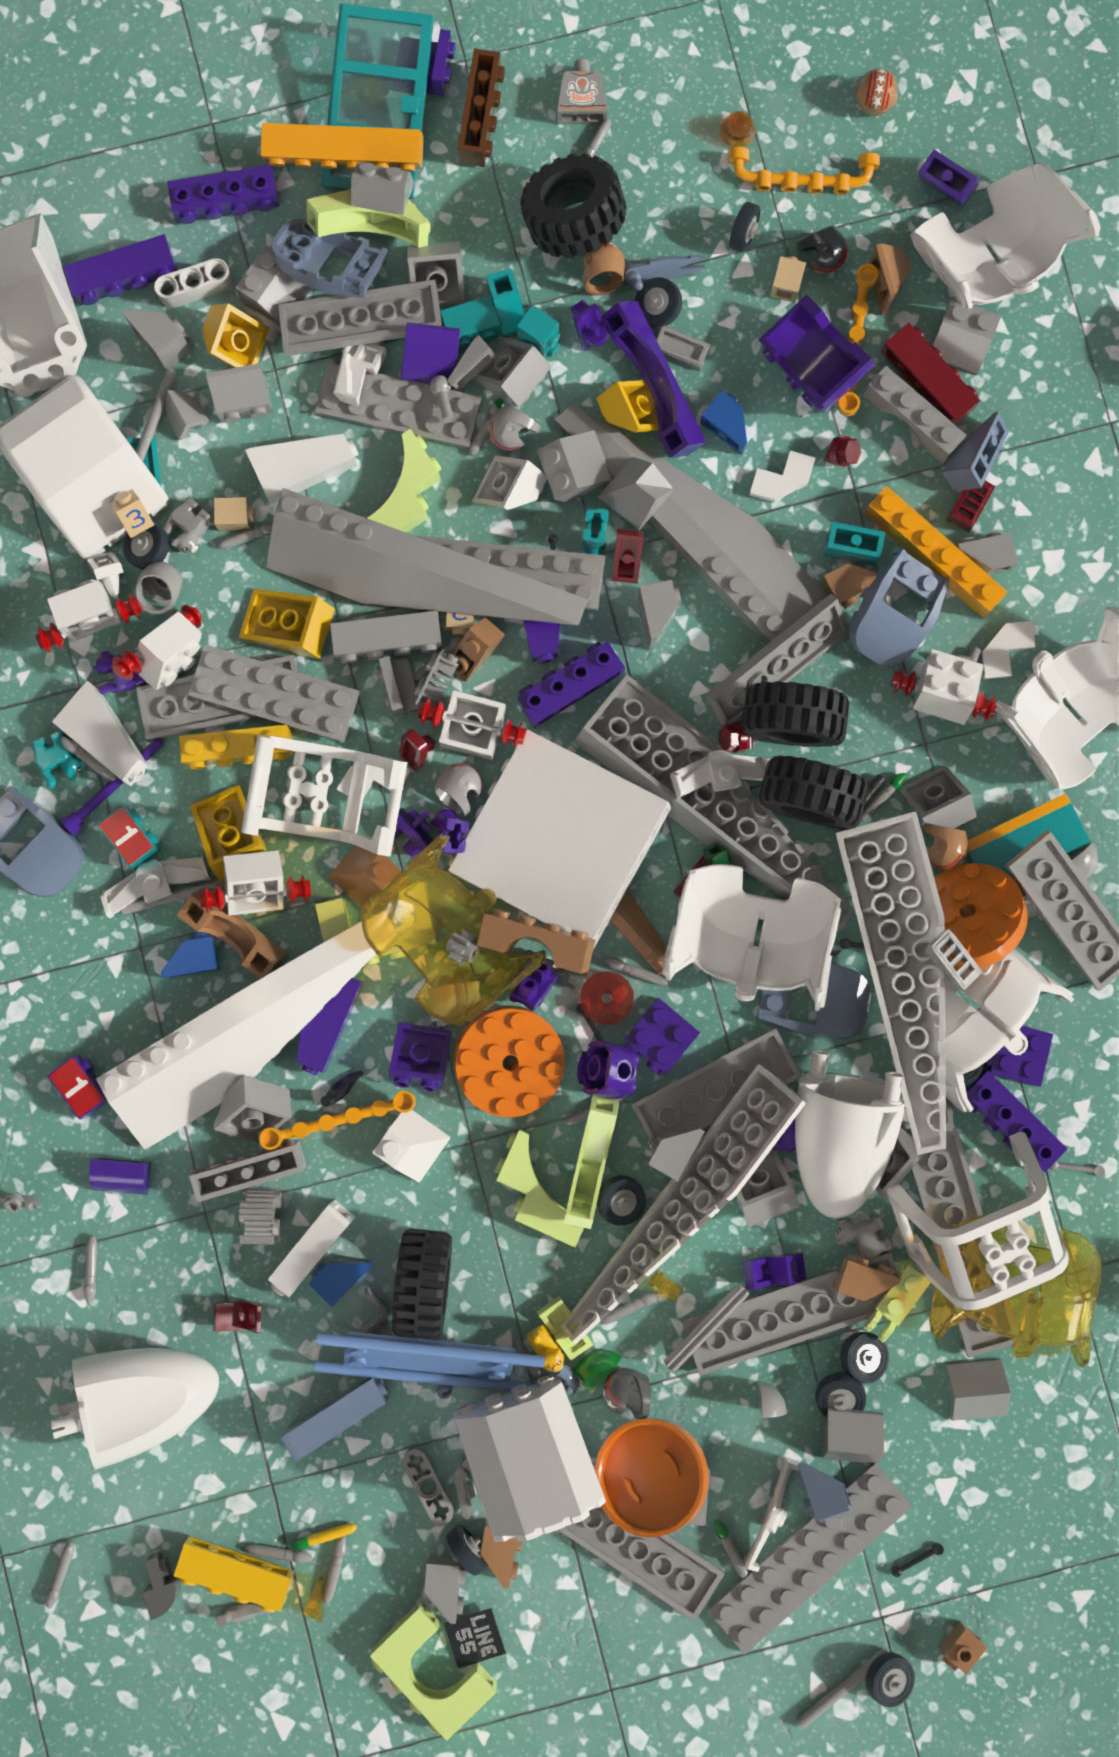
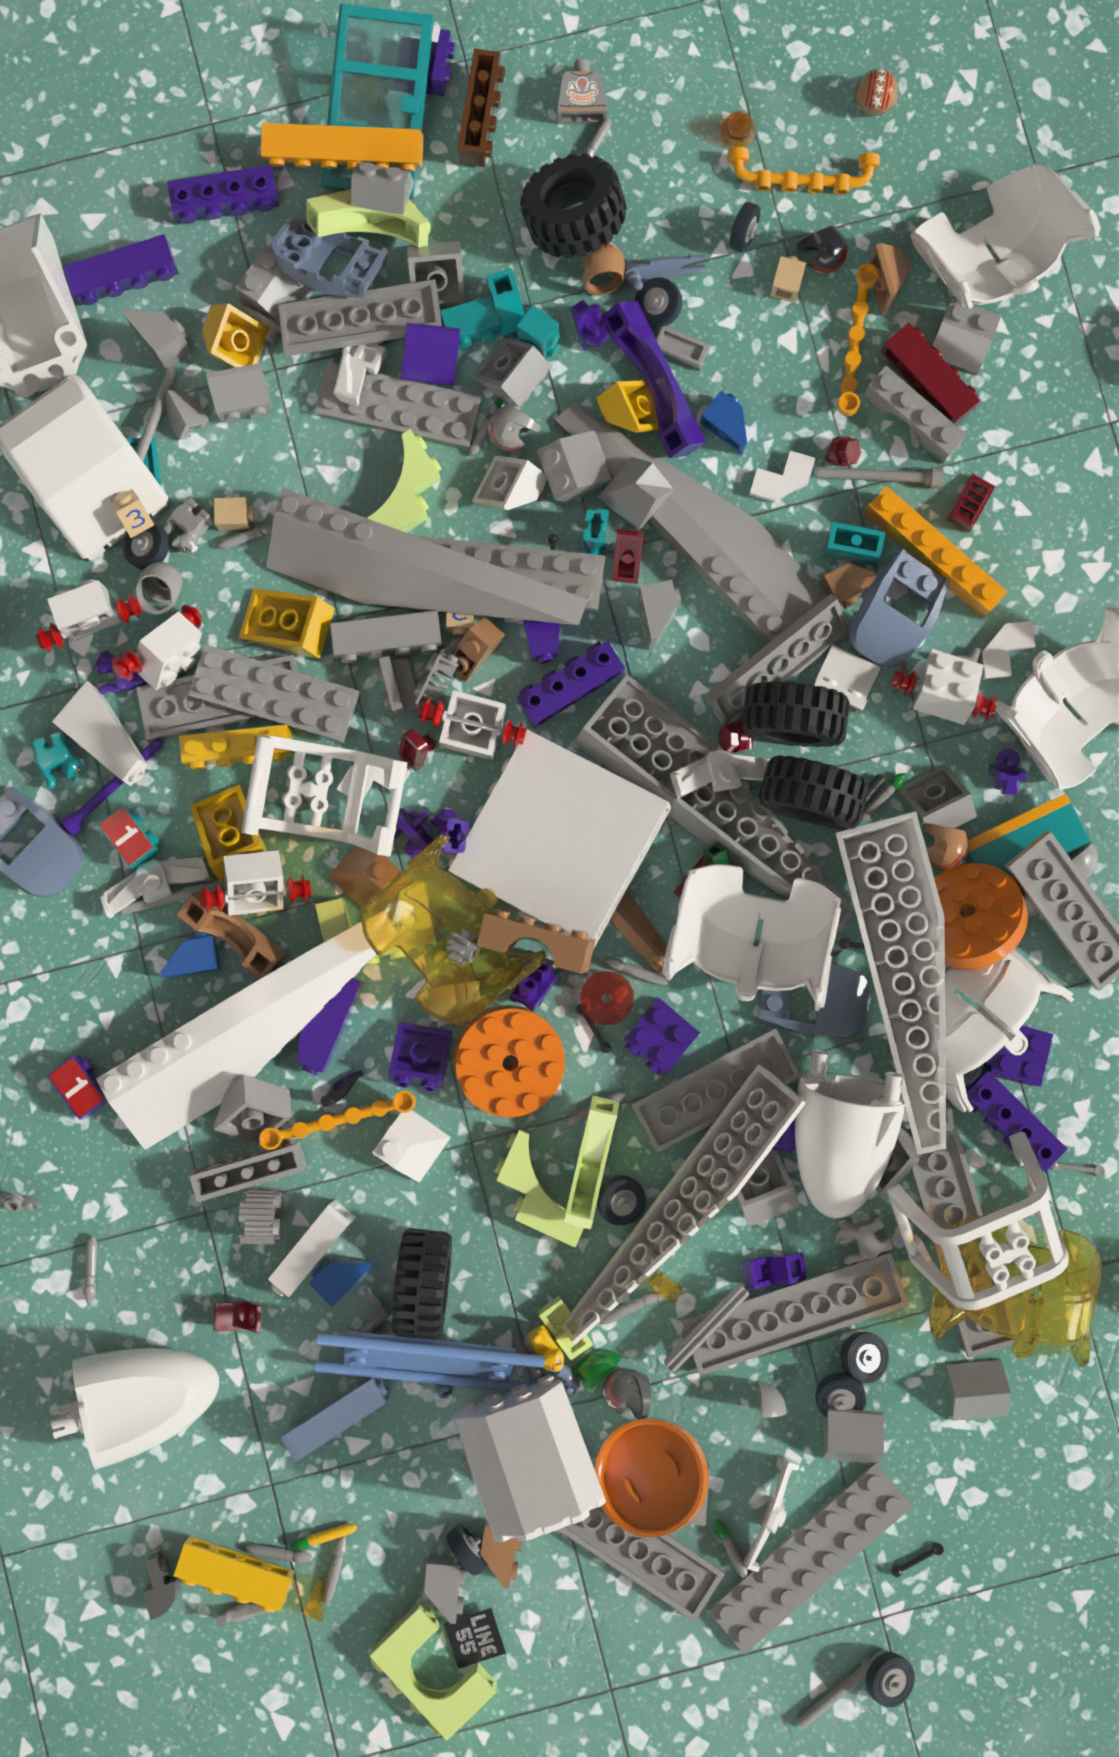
(59, 1576): light grey piece -> none
(86, 757): light grey piece -> none
(107, 569): white tile -> none
(119, 1176): dark purple brick -> none
(181, 279): white beam -> none
(301, 463): white slope -> none
(440, 387): light grey bar -> none
(443, 1500): light grey beam -> none
(455, 783): light grey helmet -> none
(464, 1491): light grey piece -> none
(474, 360): light grey slope -> none
(608, 1070): dark purple brick -> none
(673, 1150): light grey slope -> none
(815, 355): dark purple cylinder -> none
(826, 1494): sand blue slope -> none
(848, 675): none -> white bracket
(862, 1280): medium nougat slope -> none
(898, 1301): yellowish green hinge -> none
(931, 477): none -> light grey piece
(933, 951): light grey slope -> none
(948, 178): dark purple brick -> none
(962, 1648): medium nougat brick -> none
(975, 456): sand blue slope -> none
(991, 553): light grey slope -> none
(1007, 772): none -> dark purple hips

